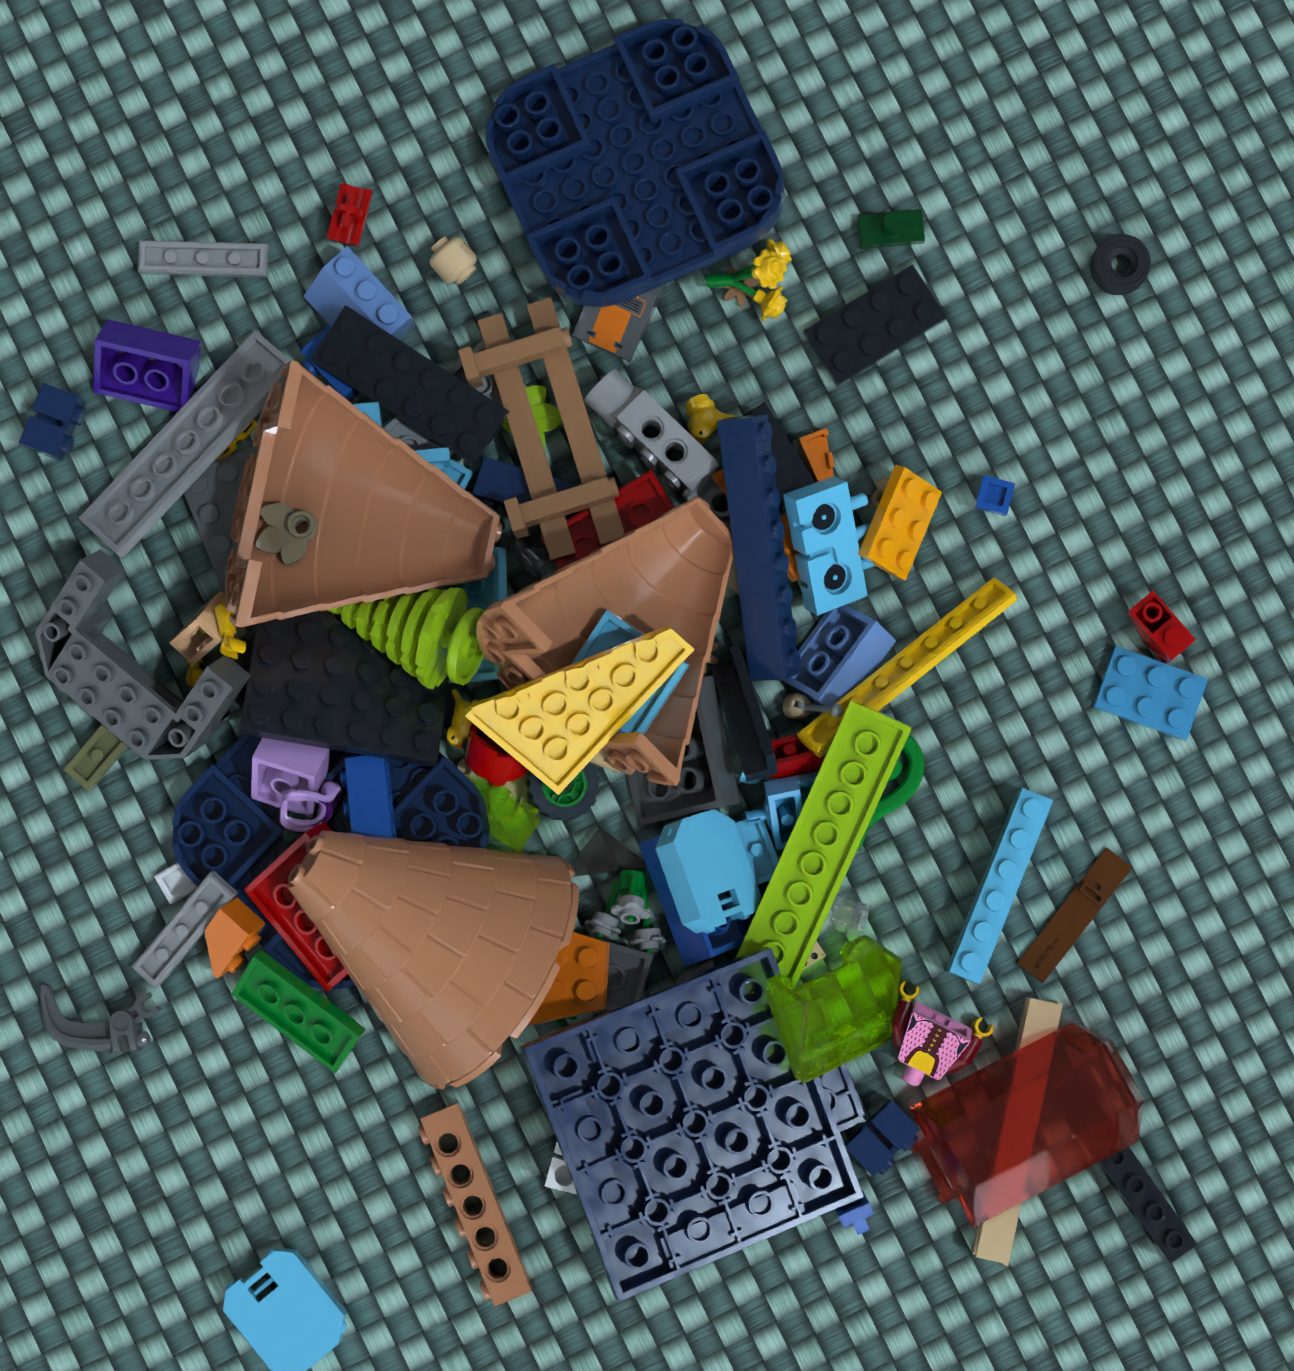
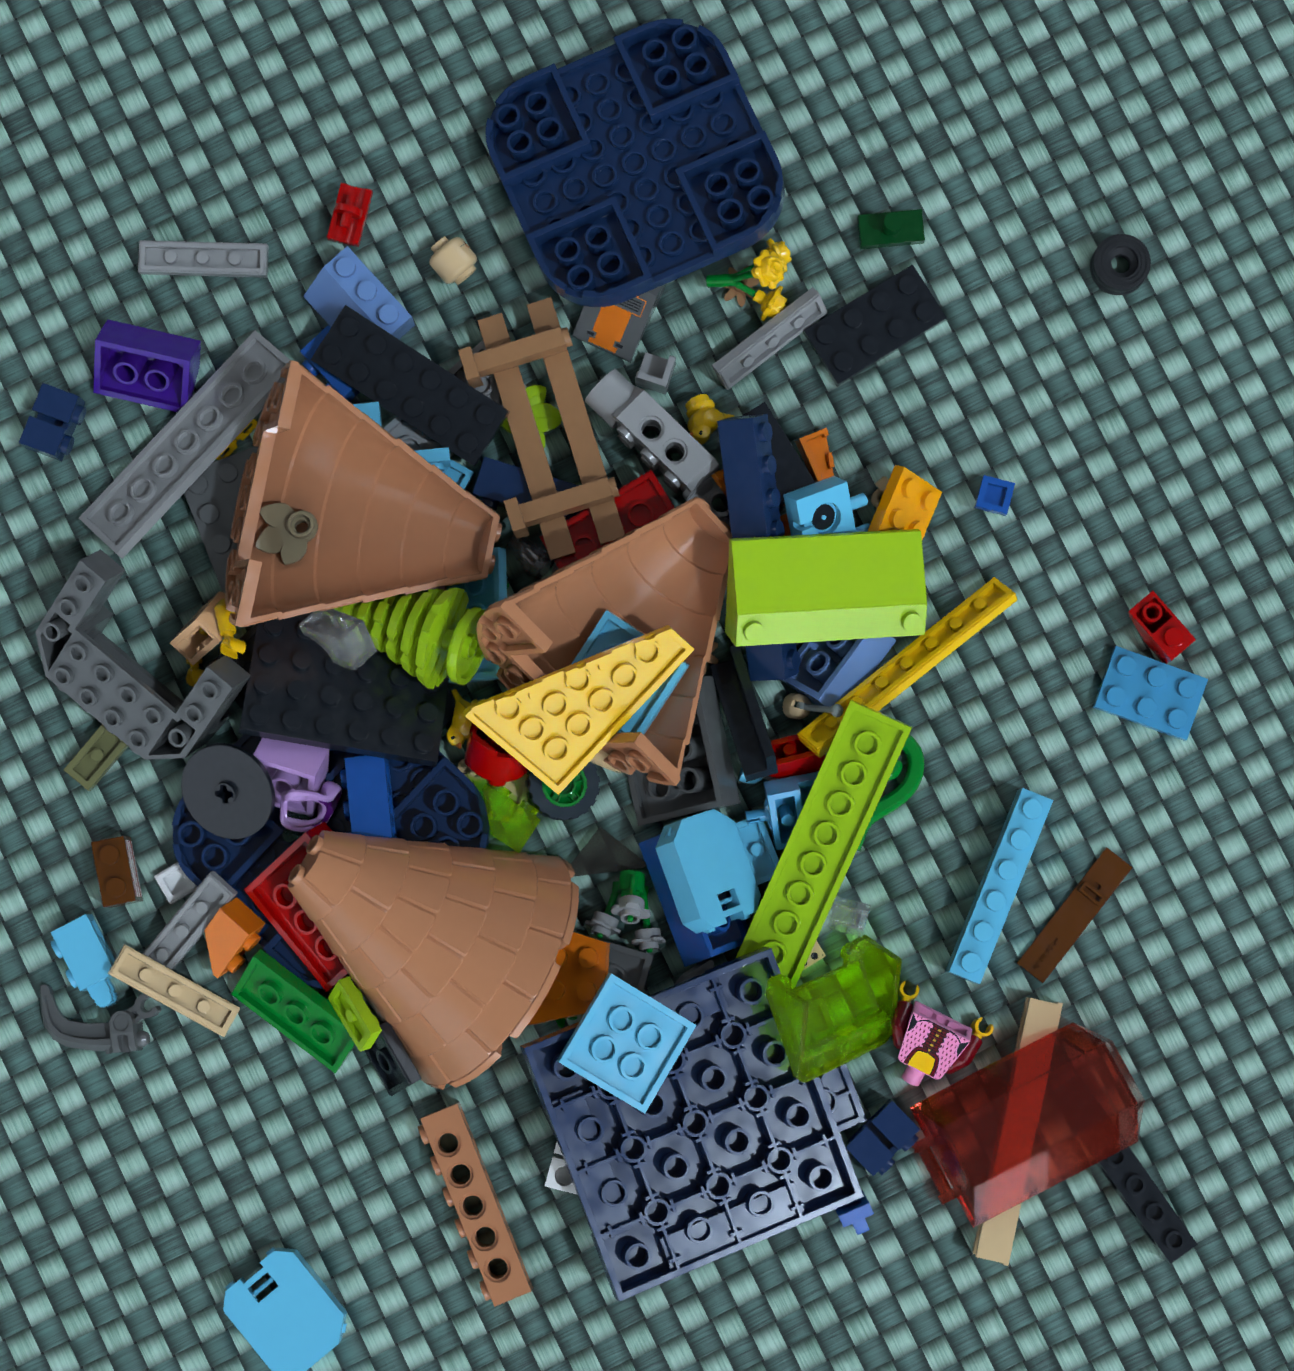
(87, 958): none -> medium azure hinge
(117, 871): none -> reddish brown brick
(173, 990): none -> tan tile
(243, 775): none -> black piece
(340, 636): none -> clear arch
(354, 1014): none -> lime plate
(392, 1061): none -> black tile
(626, 1043): none -> medium azure plate
(655, 373): none -> light grey panel
(769, 338): none -> light grey tile
(825, 587): none -> lime slope

